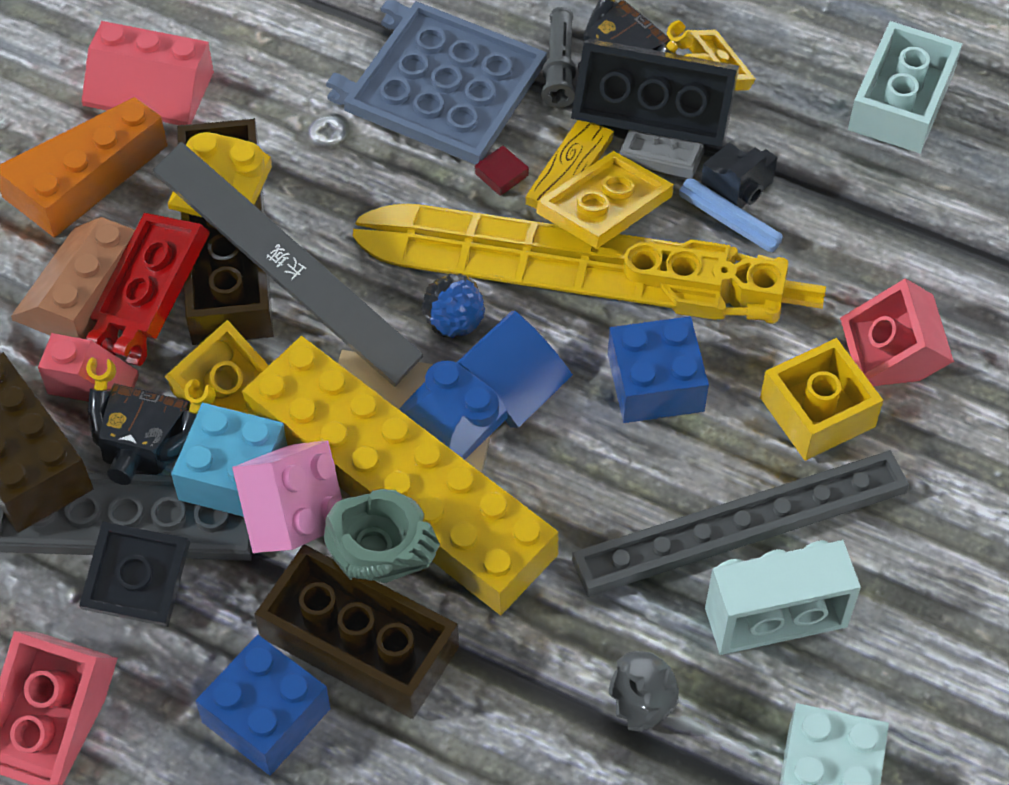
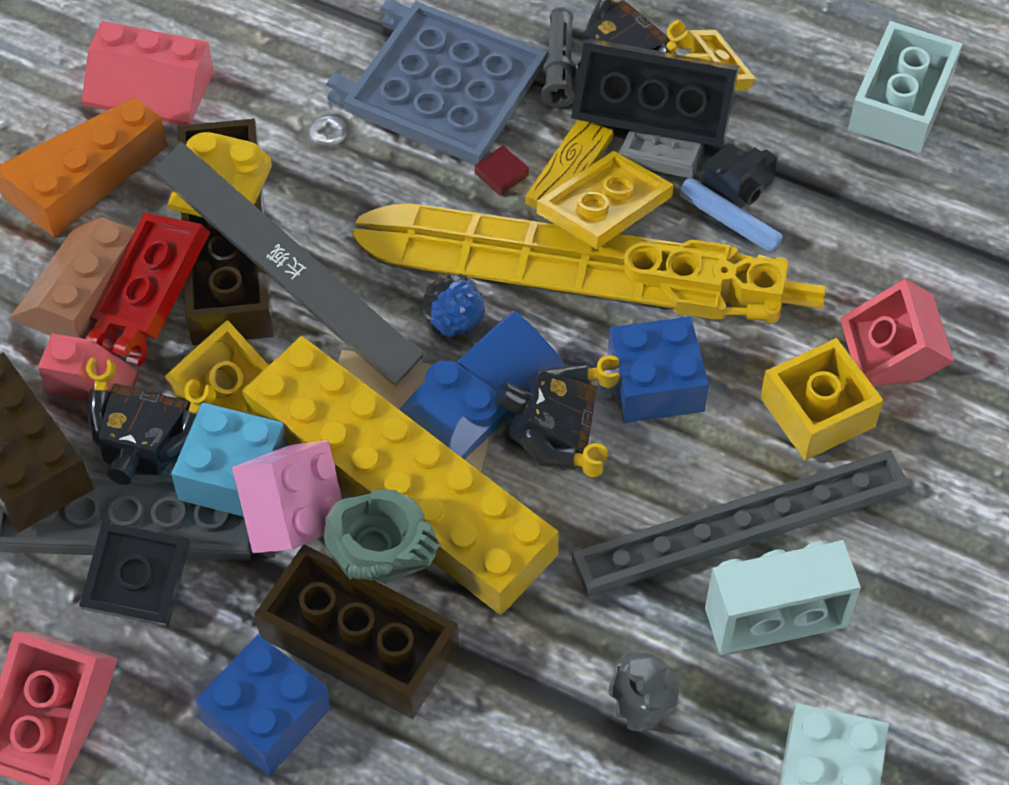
(556, 412): none -> torso

